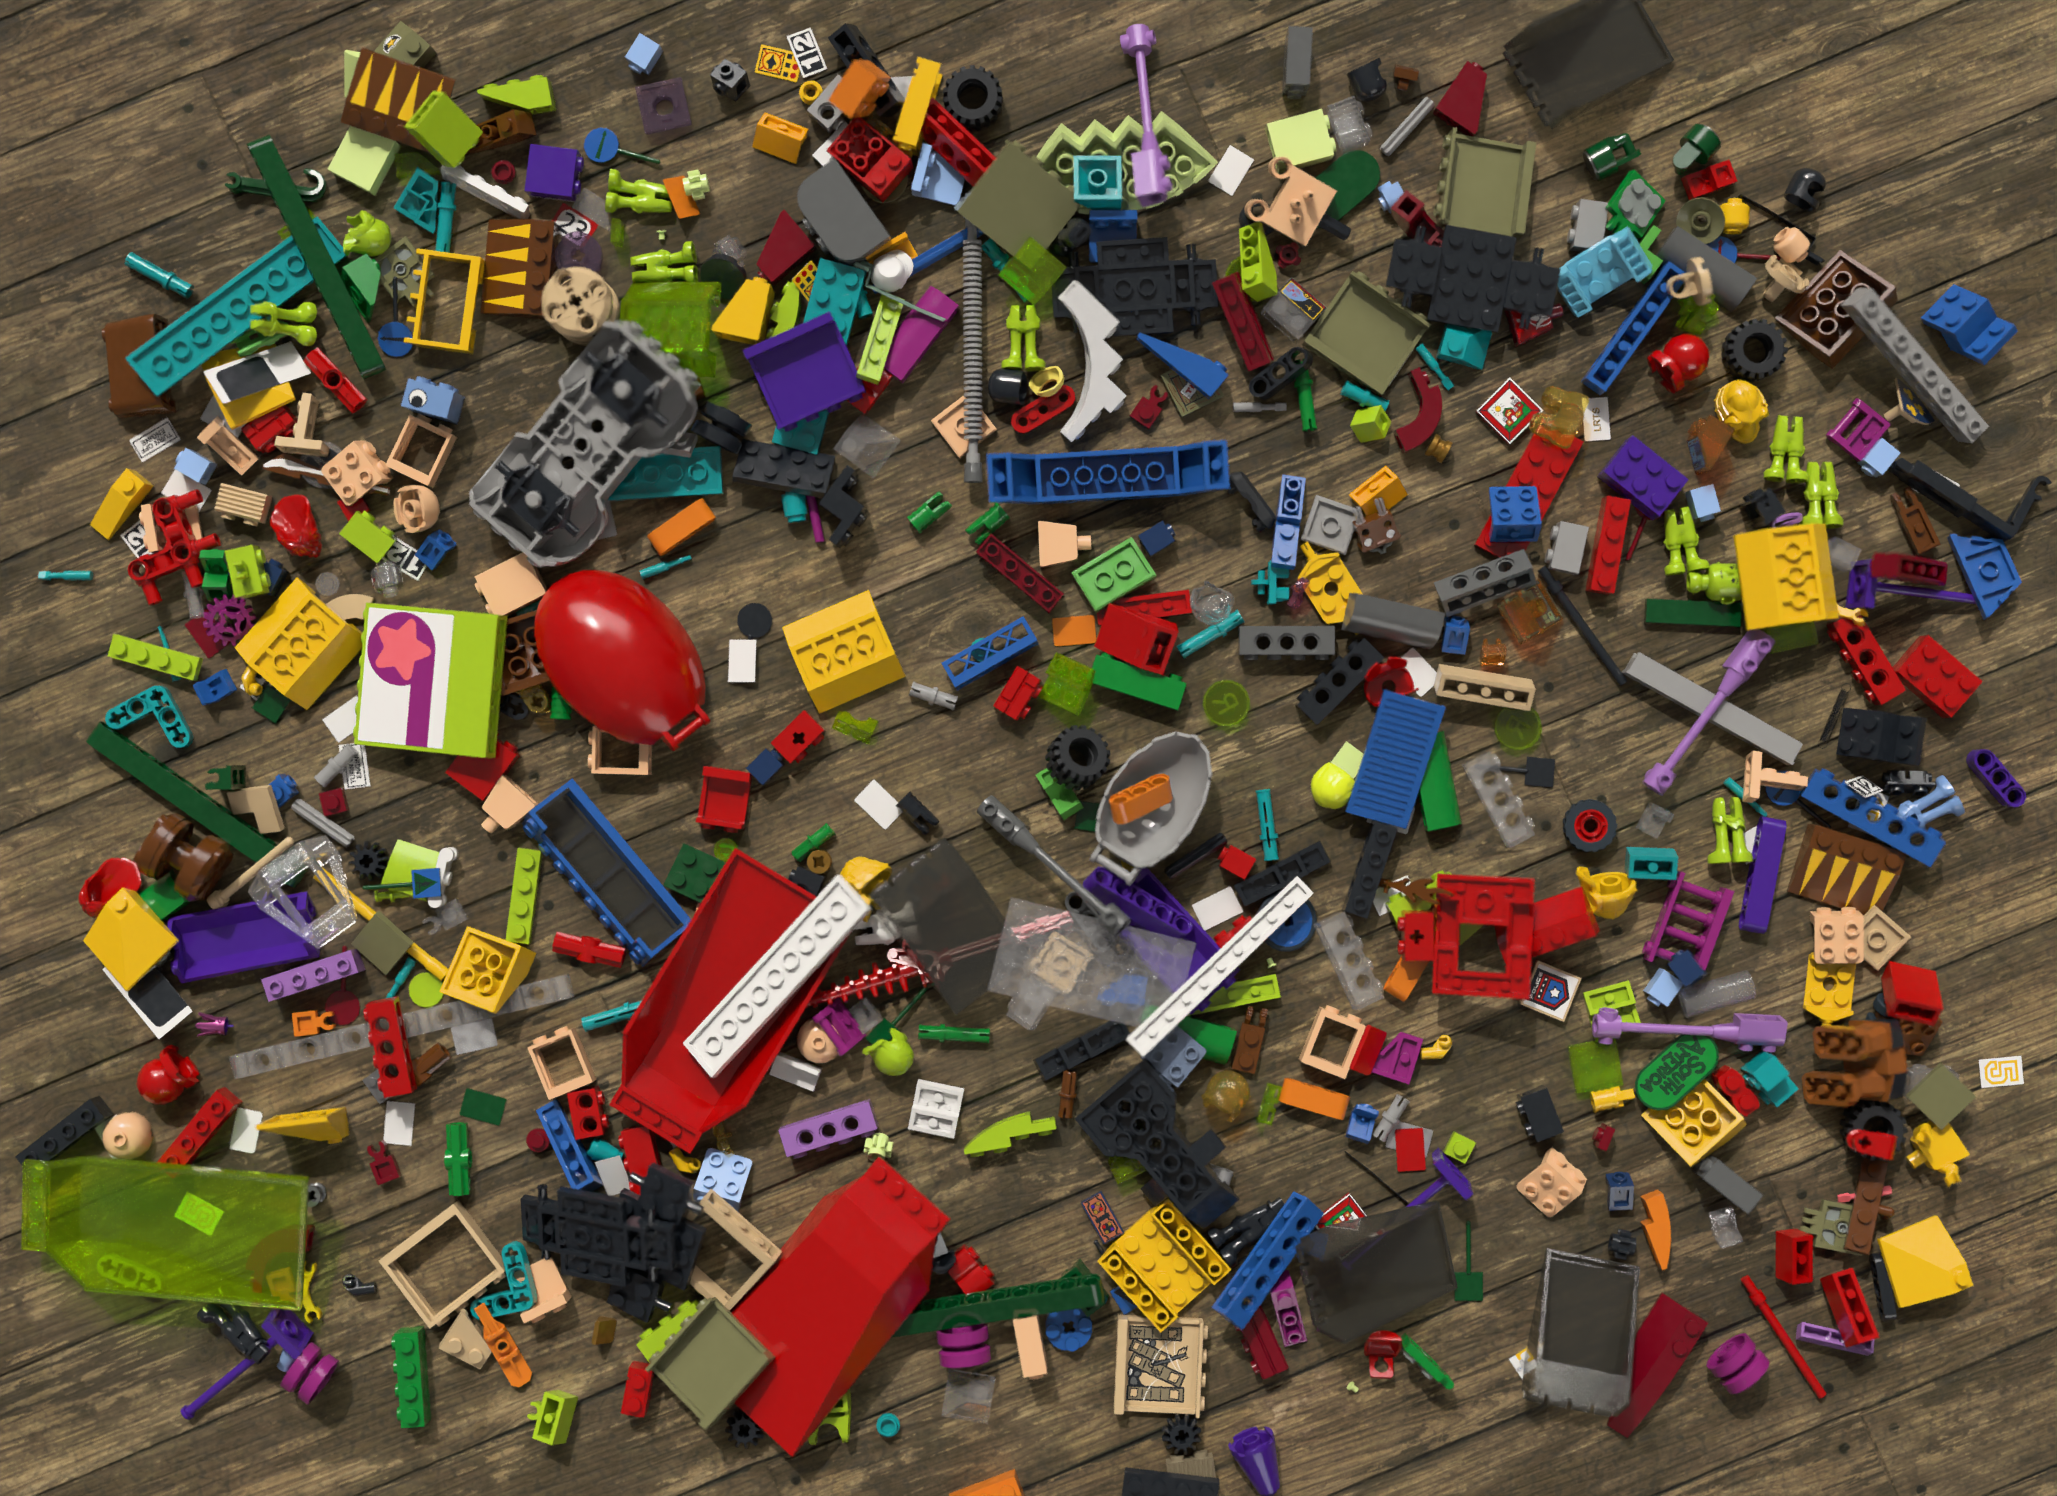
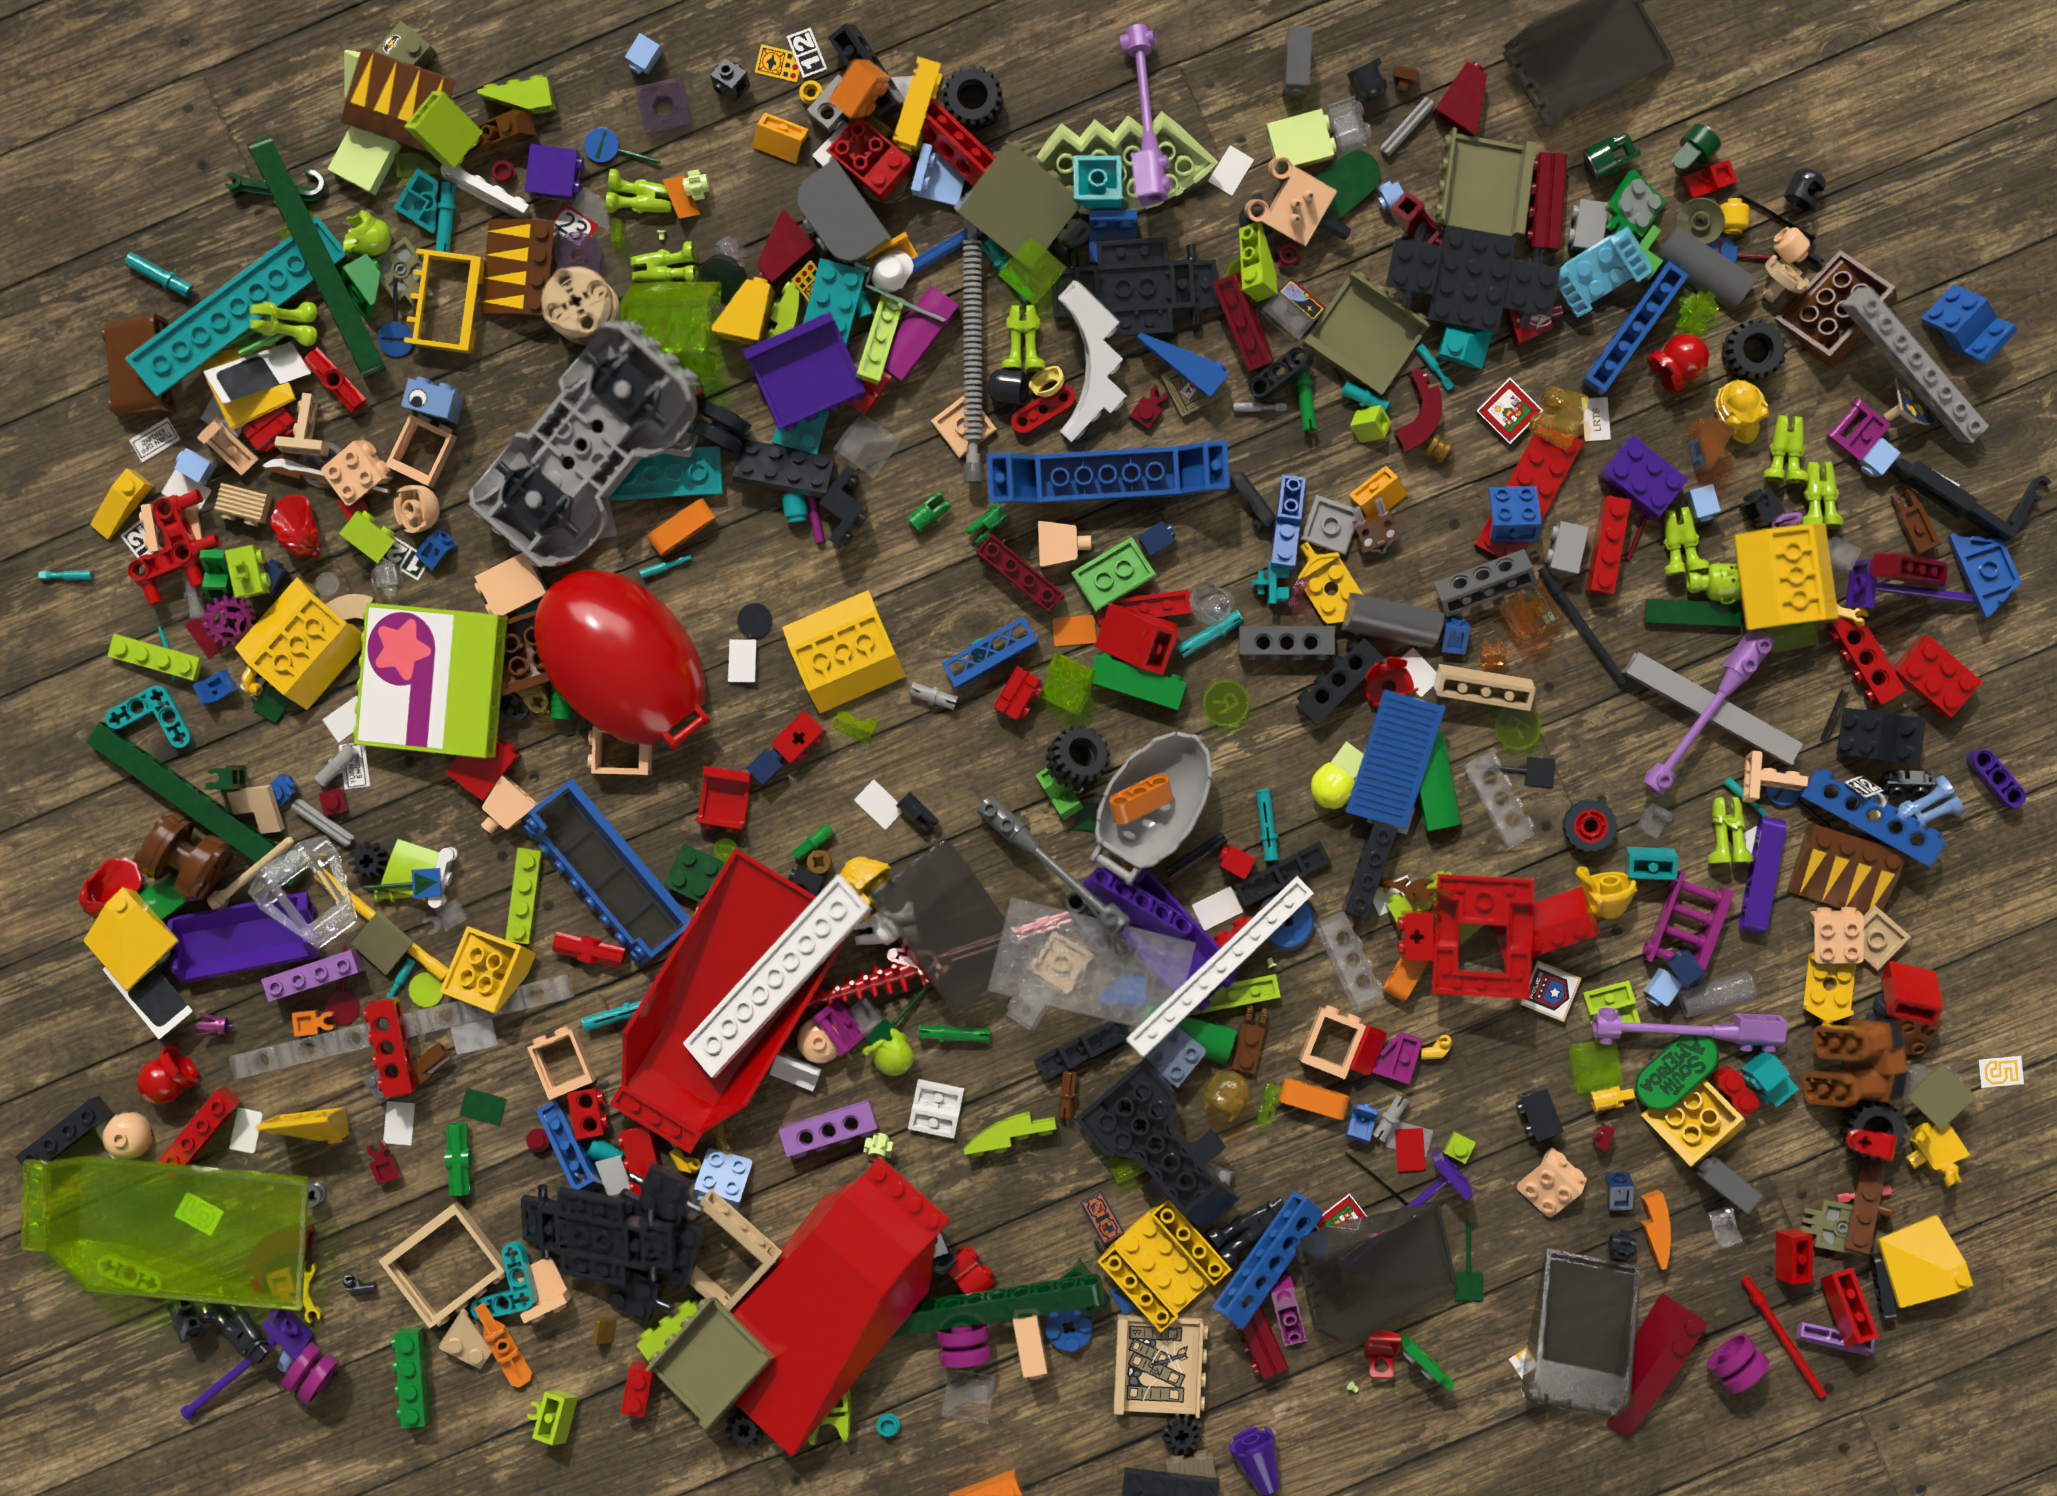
(185, 1320): none -> black hips
(1547, 202): none -> dark red brick
(1696, 282): tan tile -> none

